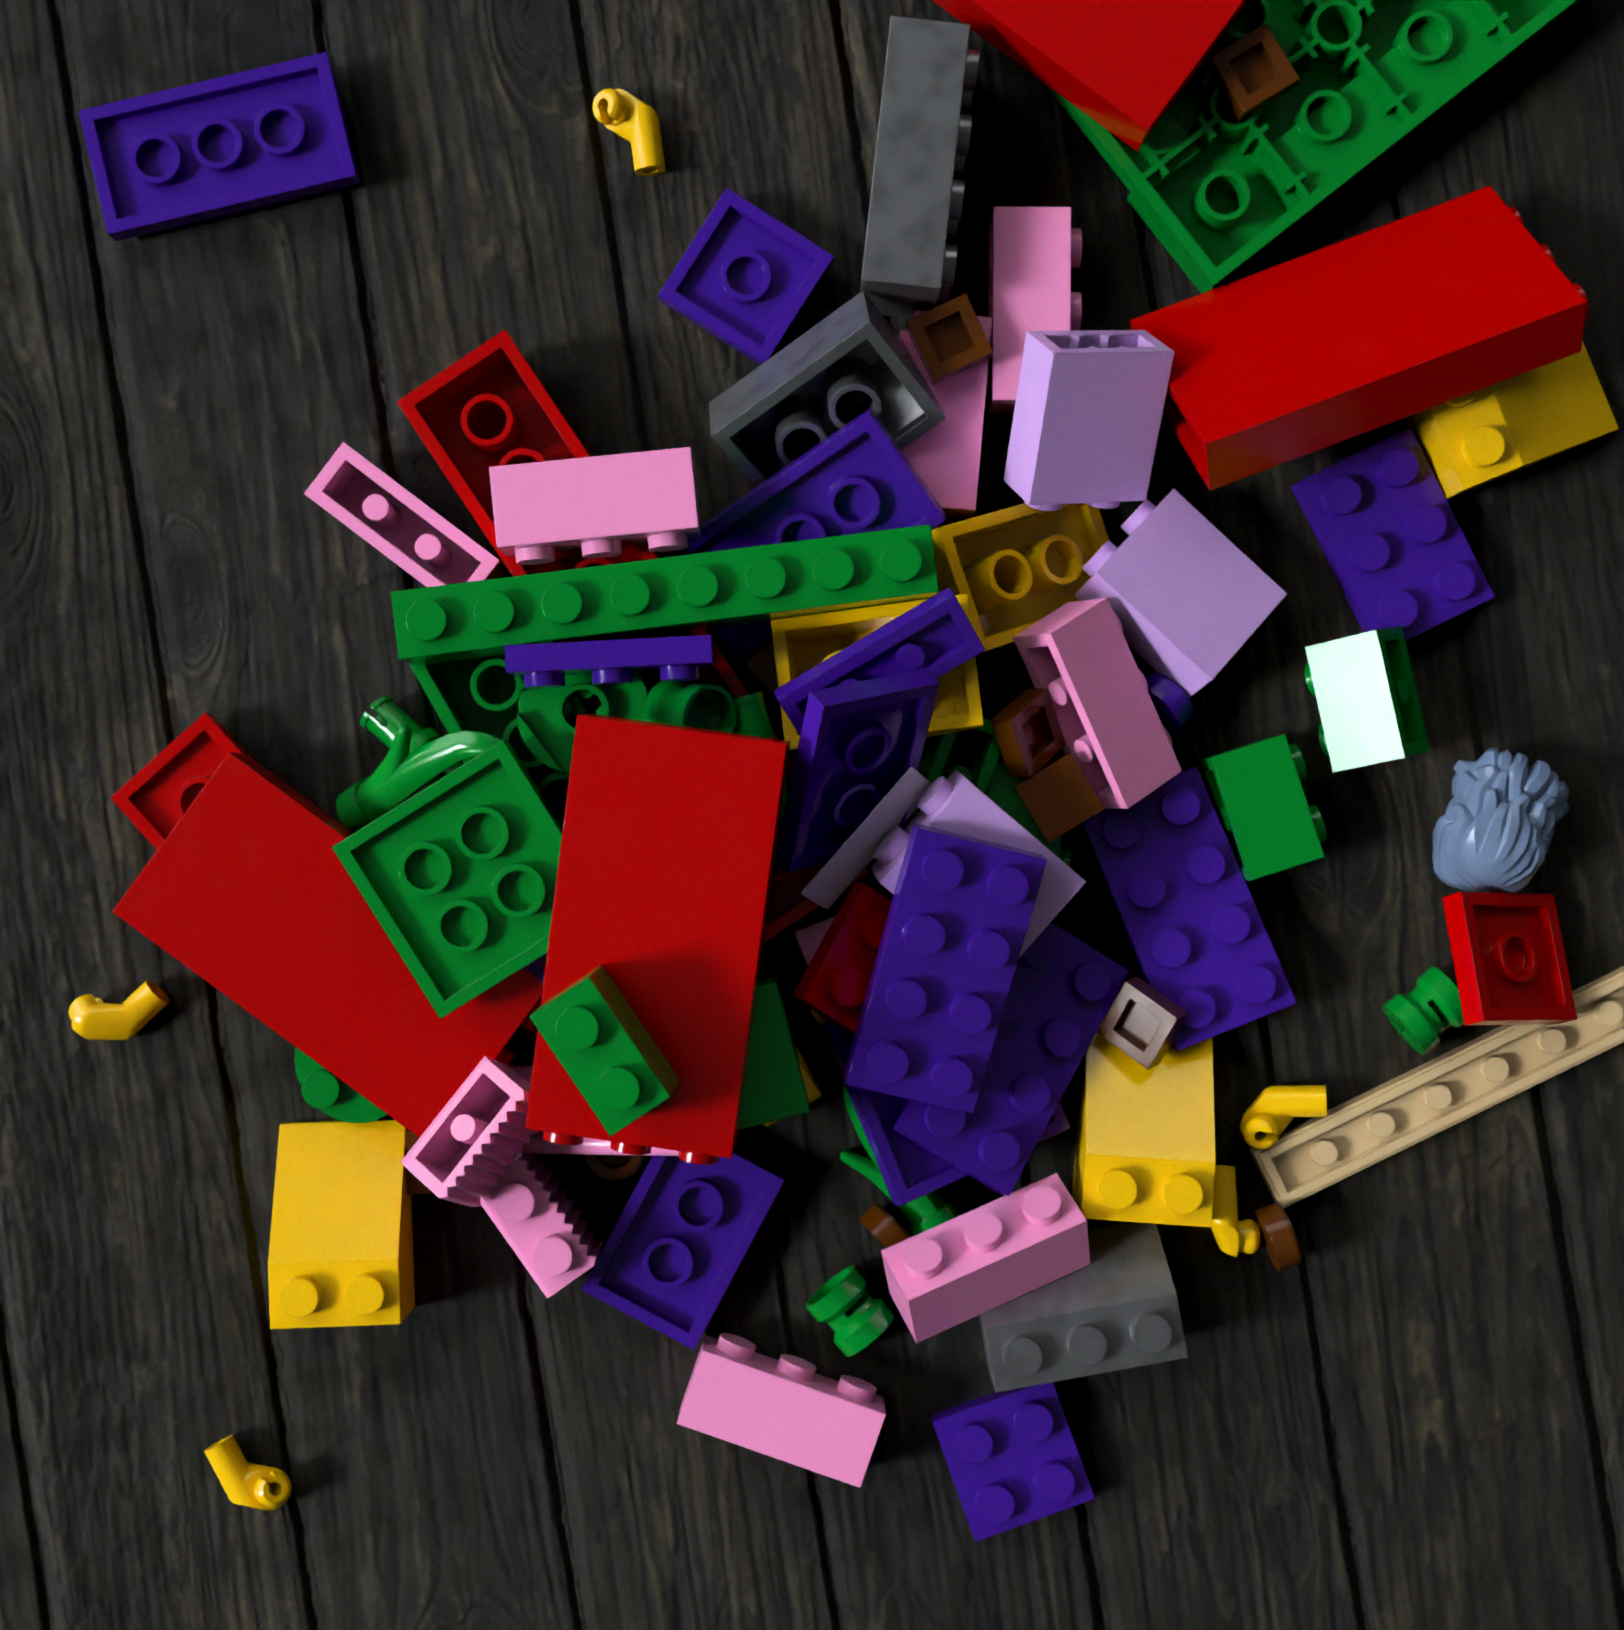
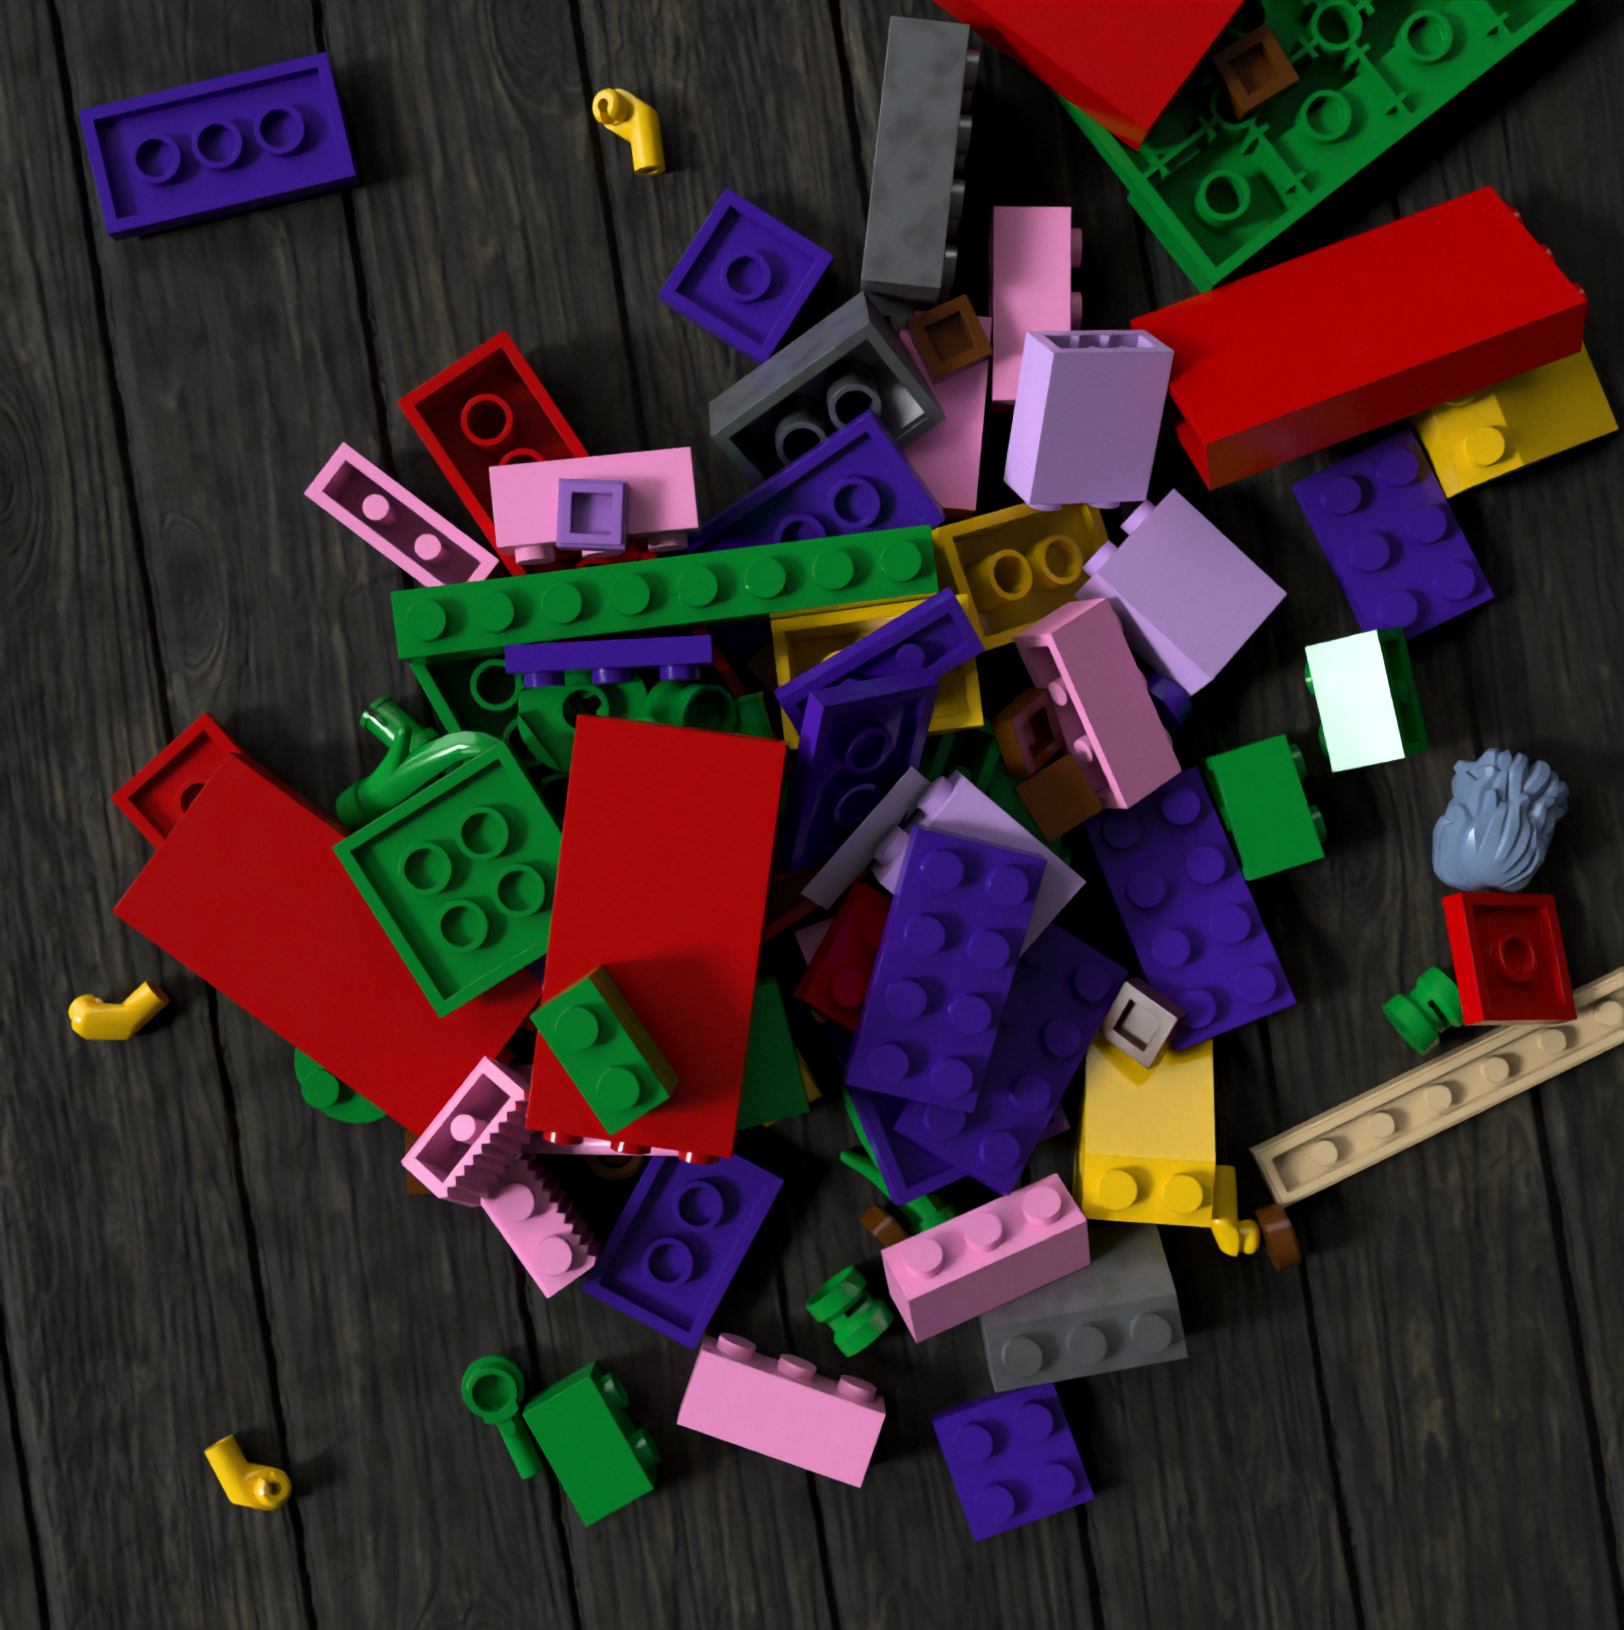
(340, 1226): yellow slope -> none
(494, 1391): none -> green plate
(592, 515): none -> medium lavender tile
(593, 1442): none -> green brick
(1276, 1109): yellow arm -> none

